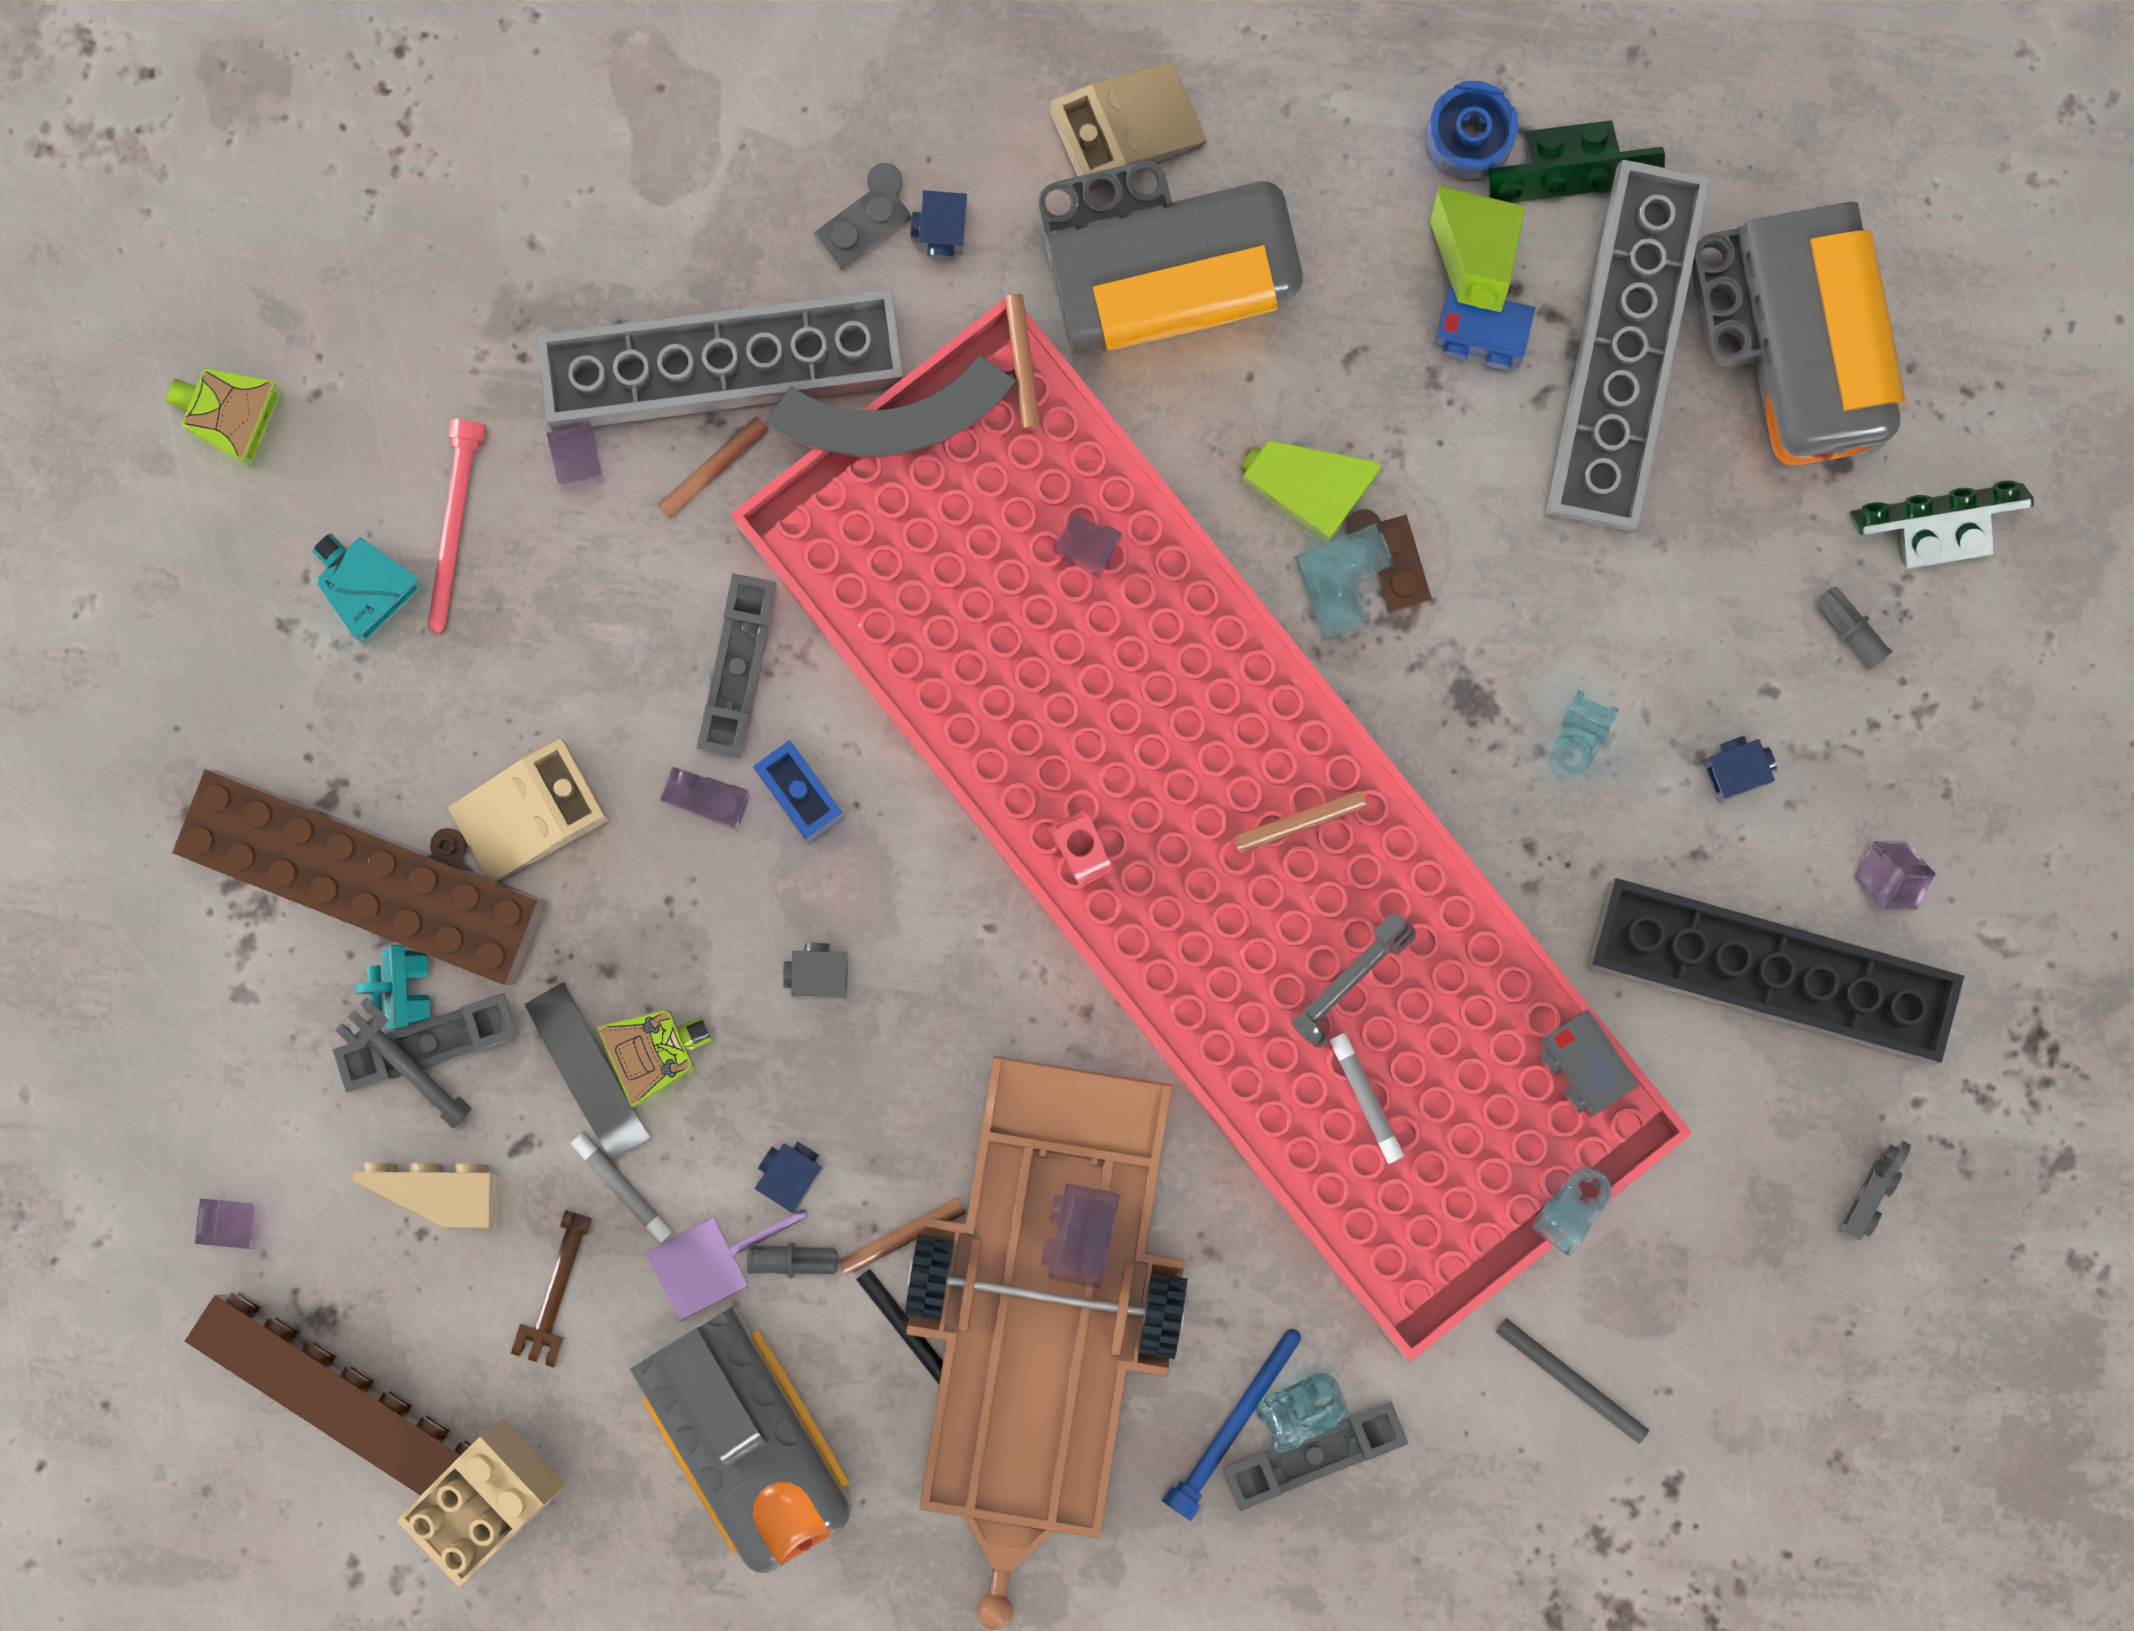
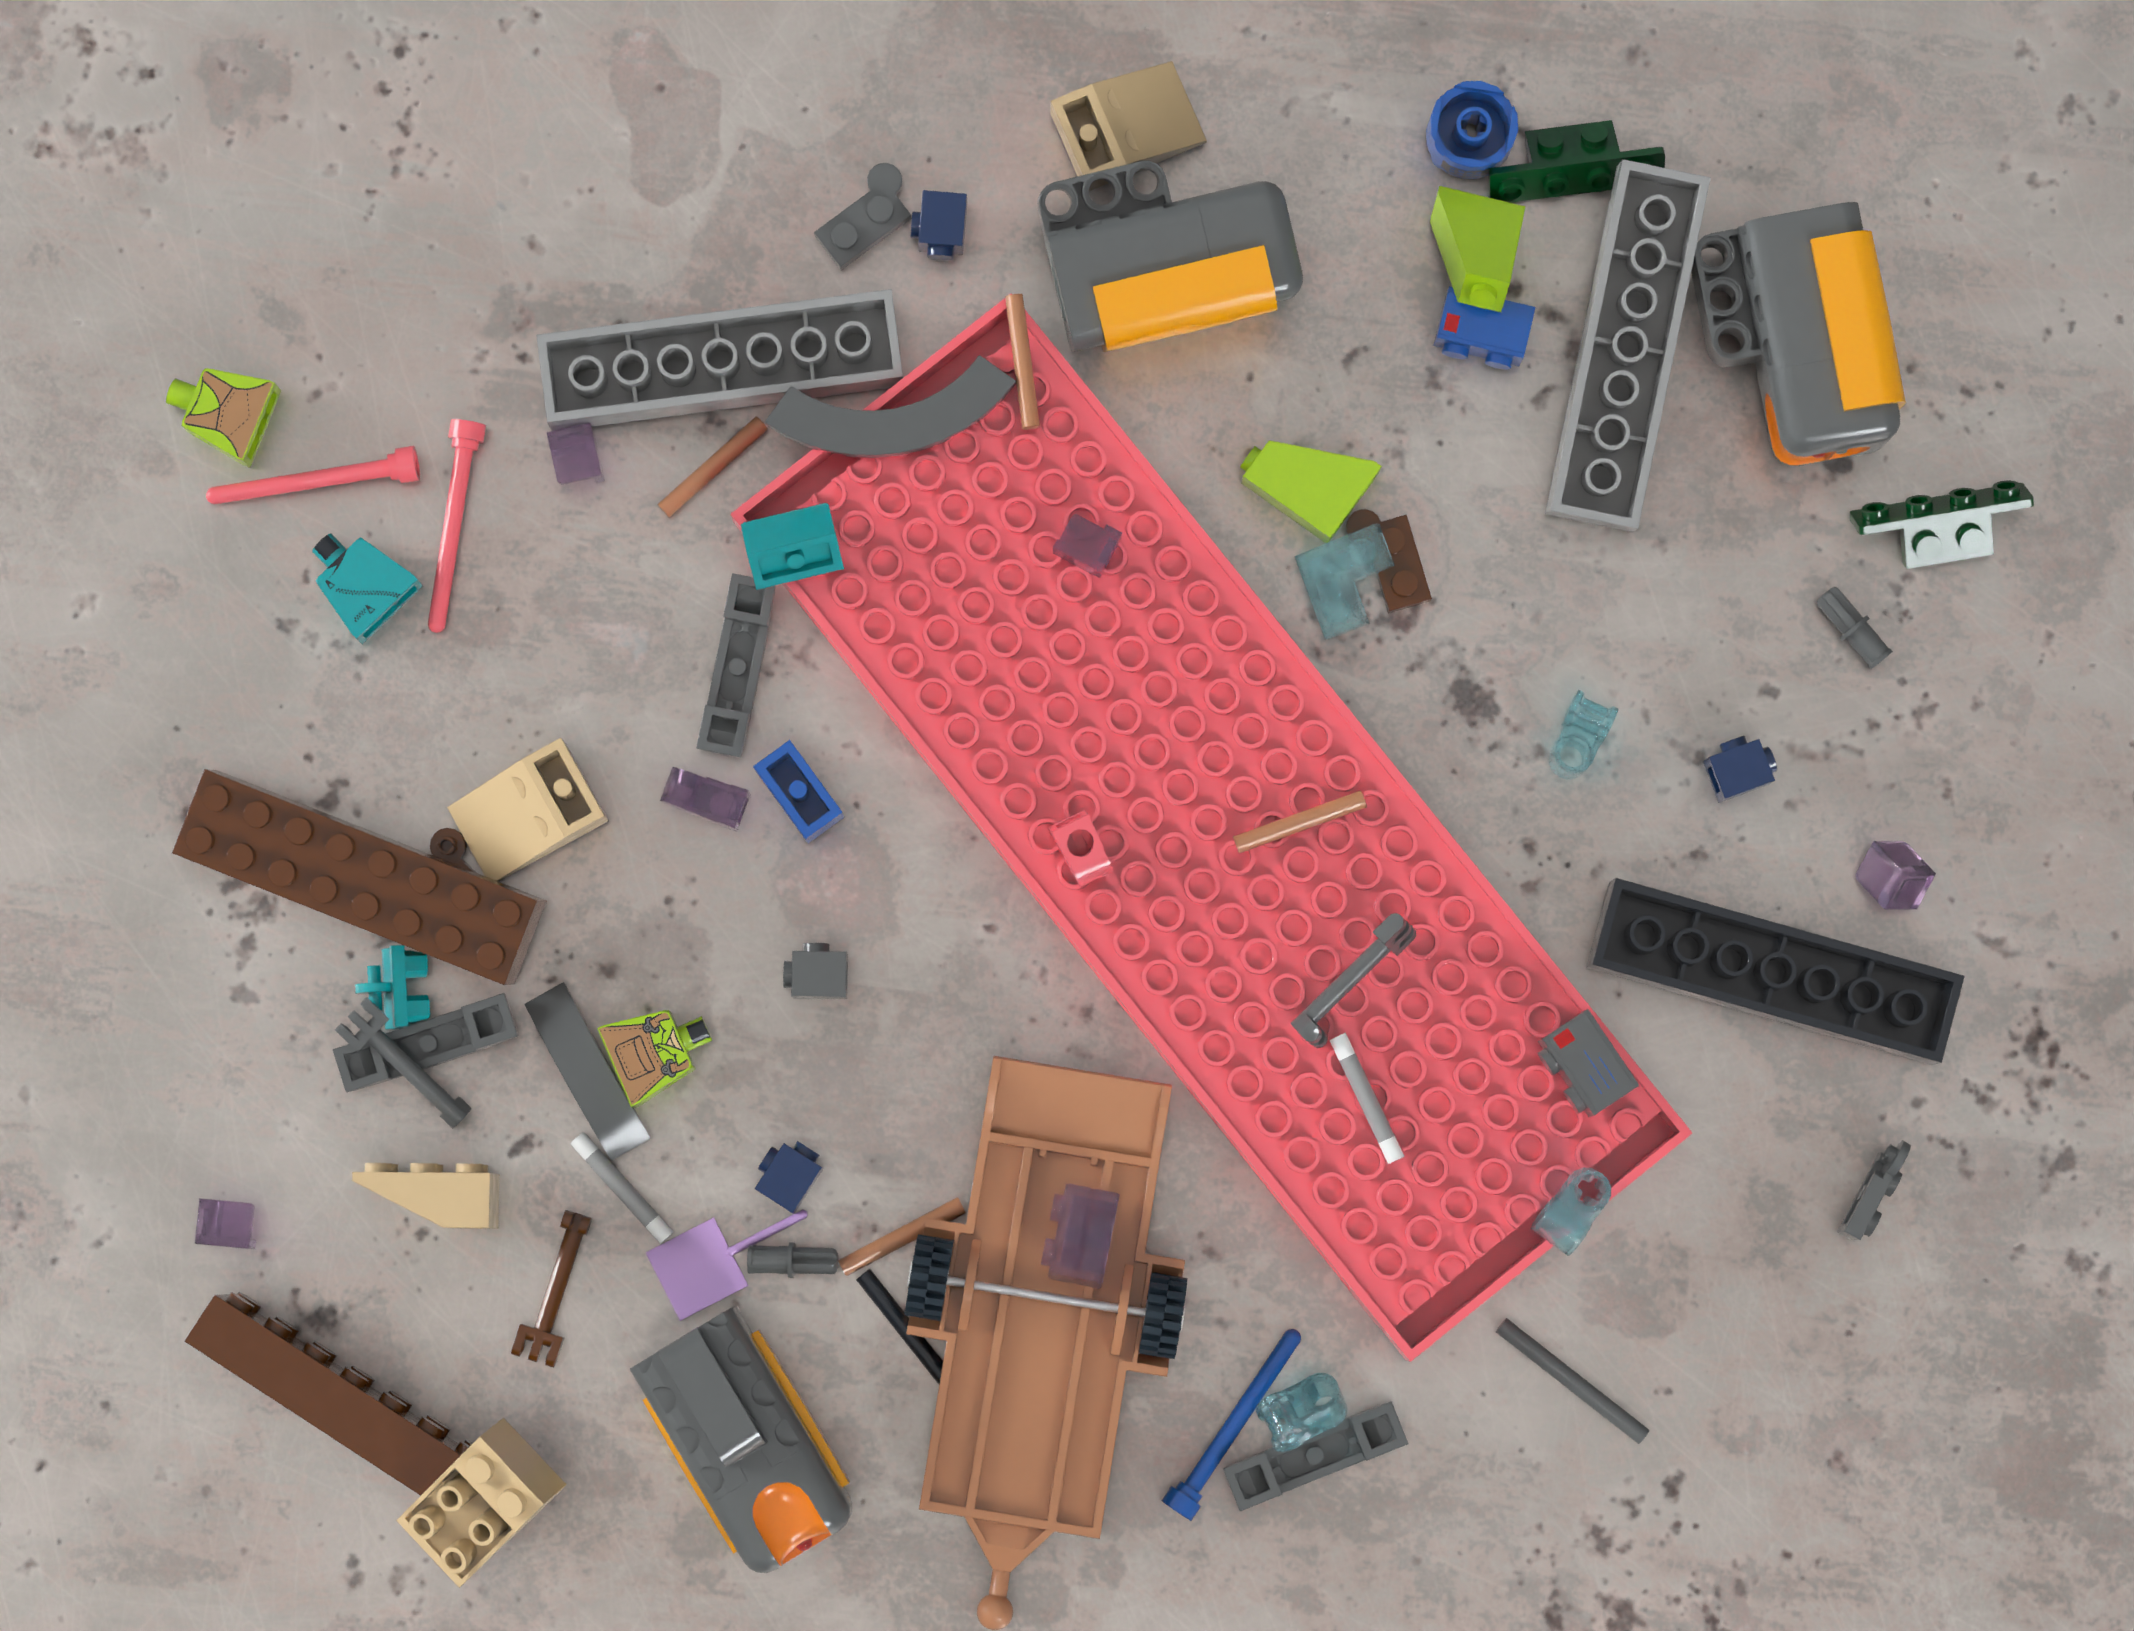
(401, 466): none -> coral piece
(792, 546): none -> teal panel

